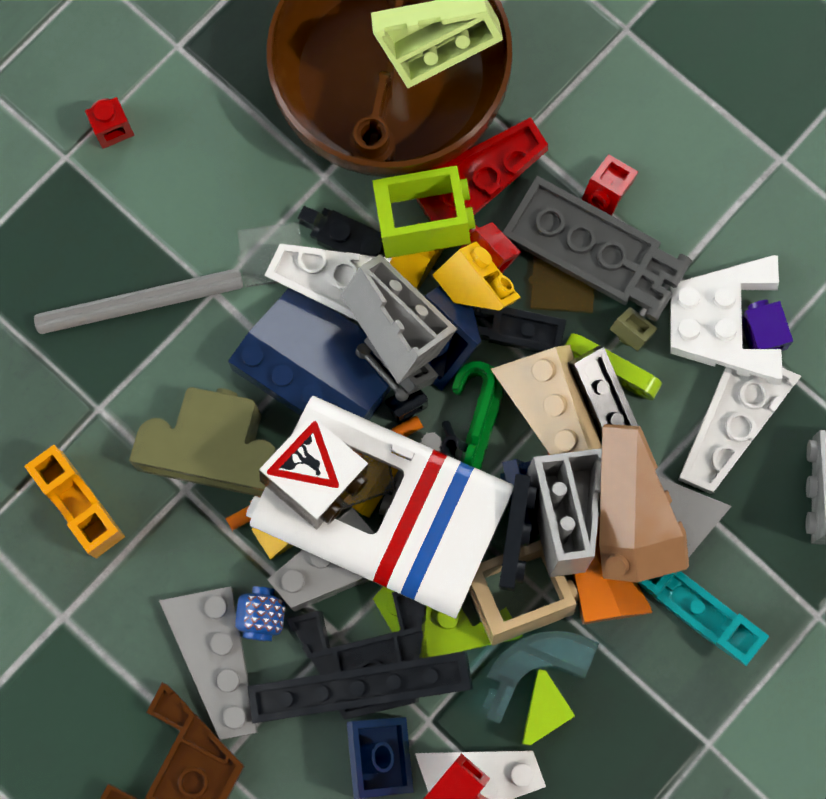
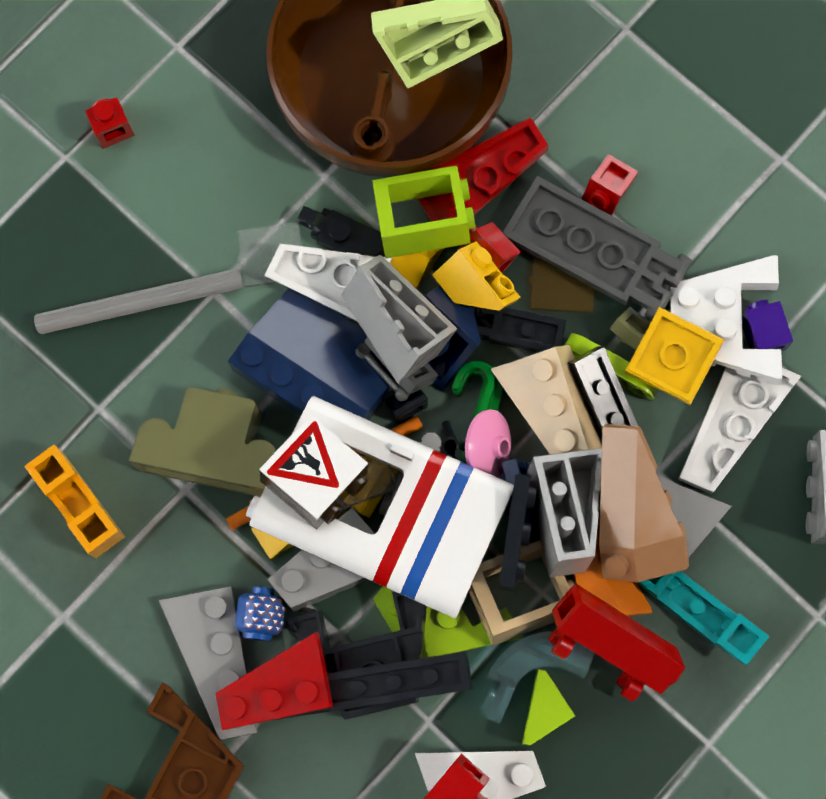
(278, 689): none -> red wing
(380, 757): dark blue slope -> none
(488, 442): none -> bright pink dish
(617, 639): none -> red brick
(674, 356): none -> yellow tile

